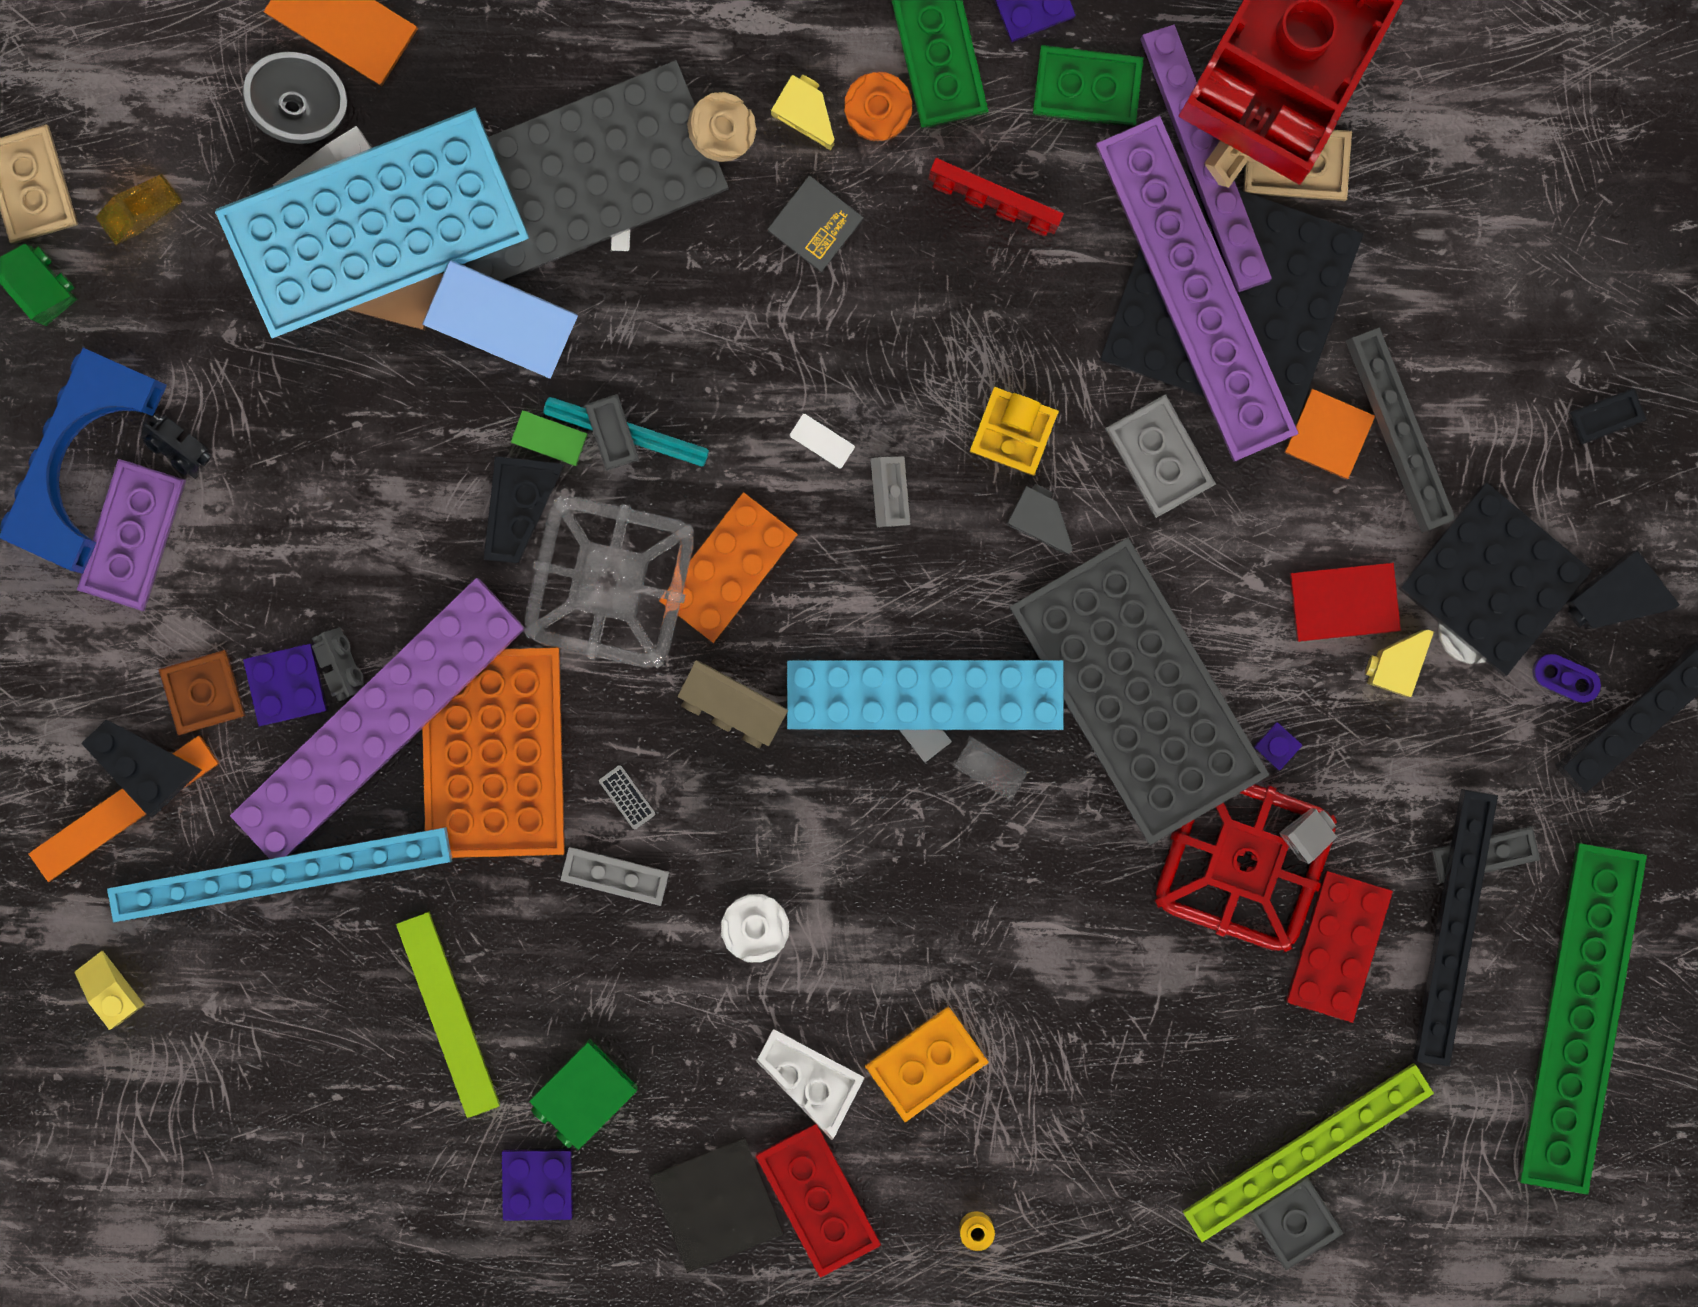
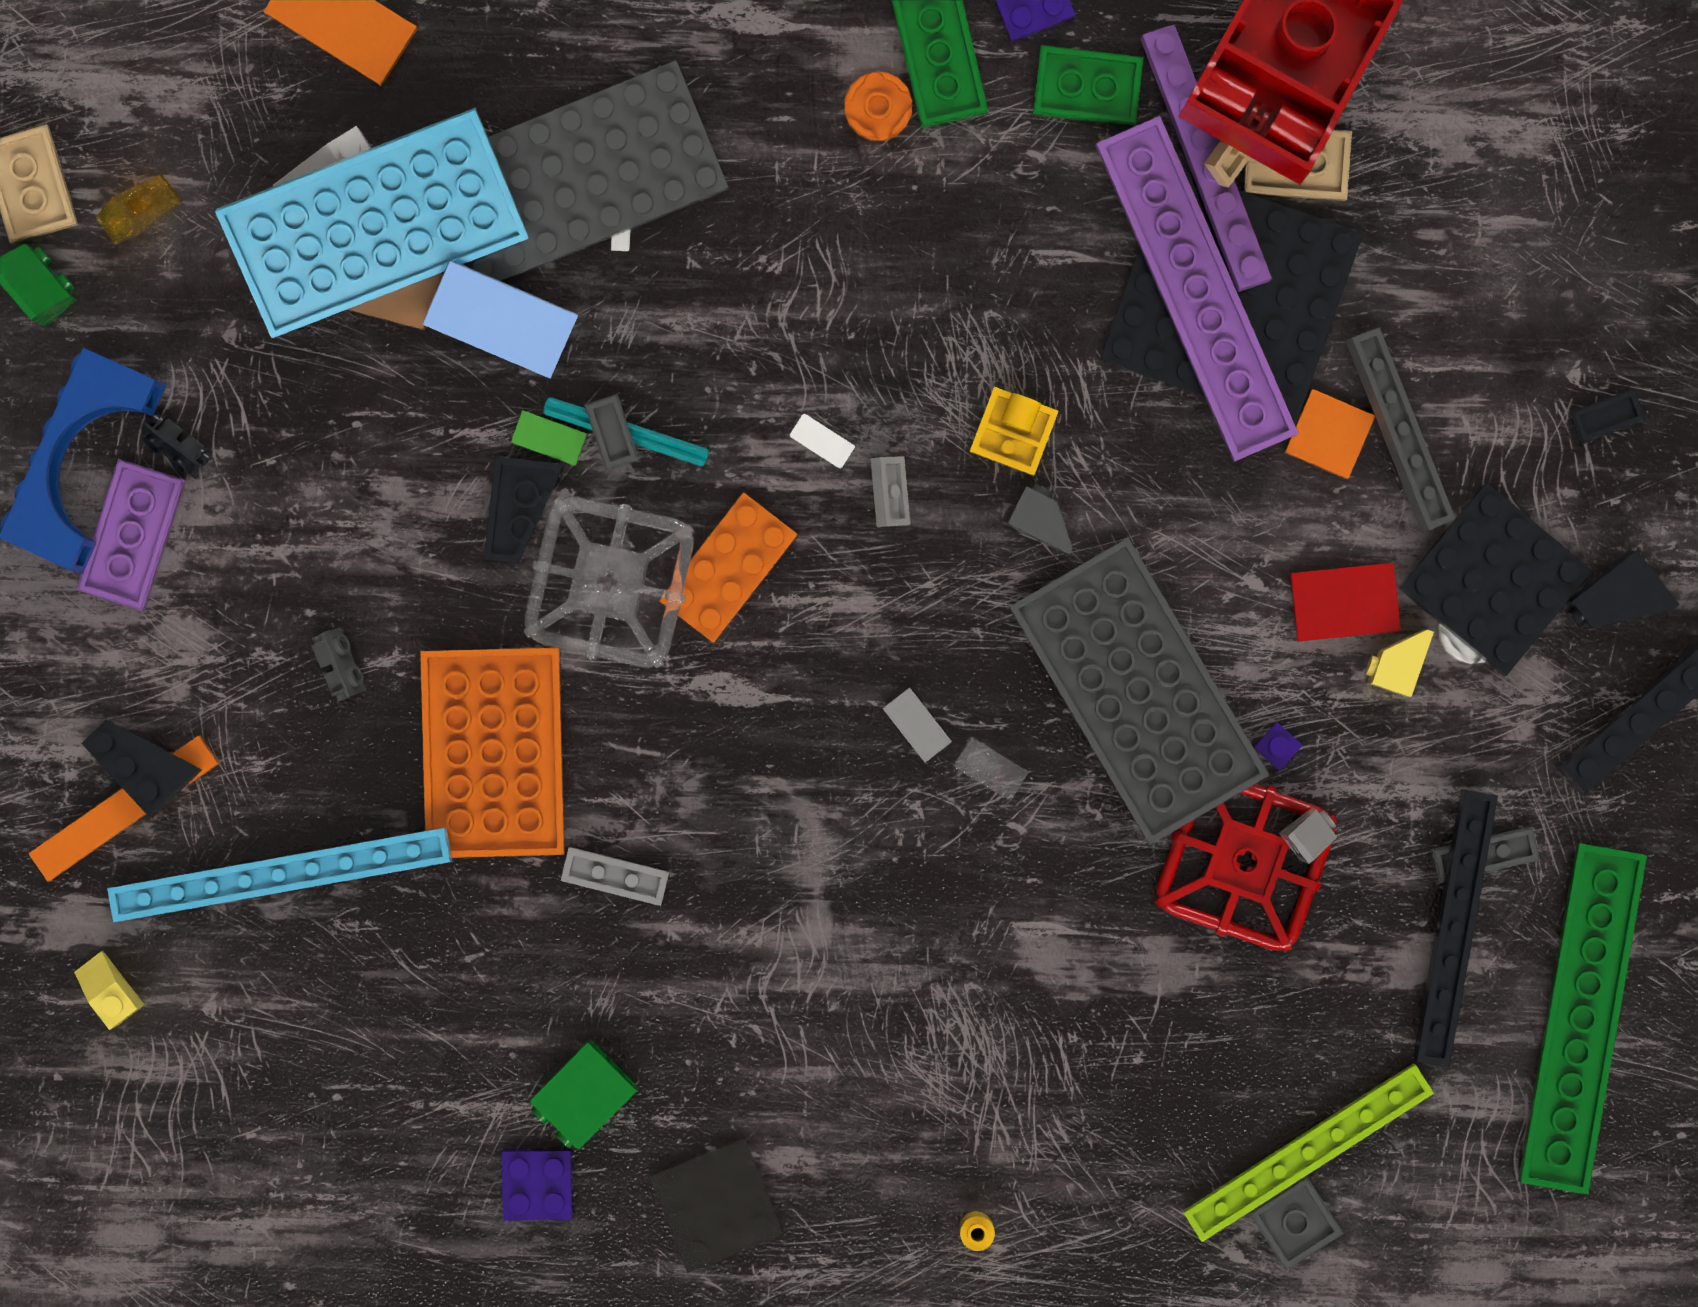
(202, 692): dark orange tile -> none
(285, 685): dark purple plate -> none
(299, 84): dark grey dish -> none
(378, 721): medium lavender plate -> none
(448, 1014): lime tile -> none
(627, 797): sticker -> none
(721, 127): tan tile -> none
(731, 704): dark tan slope -> none
(755, 928): white tile -> none
(804, 110): light yellow slope -> none
(811, 1080): white wing -> none
(815, 224): dark grey tile -> none
(818, 1200): red plate -> none
(926, 695): medium azure plate -> none
(926, 1064): light orange tile -> none
(984, 192): red plate -> none
(1160, 456): light grey tile -> none
(1339, 946): red plate -> none
(1566, 677): dark purple plate -> none

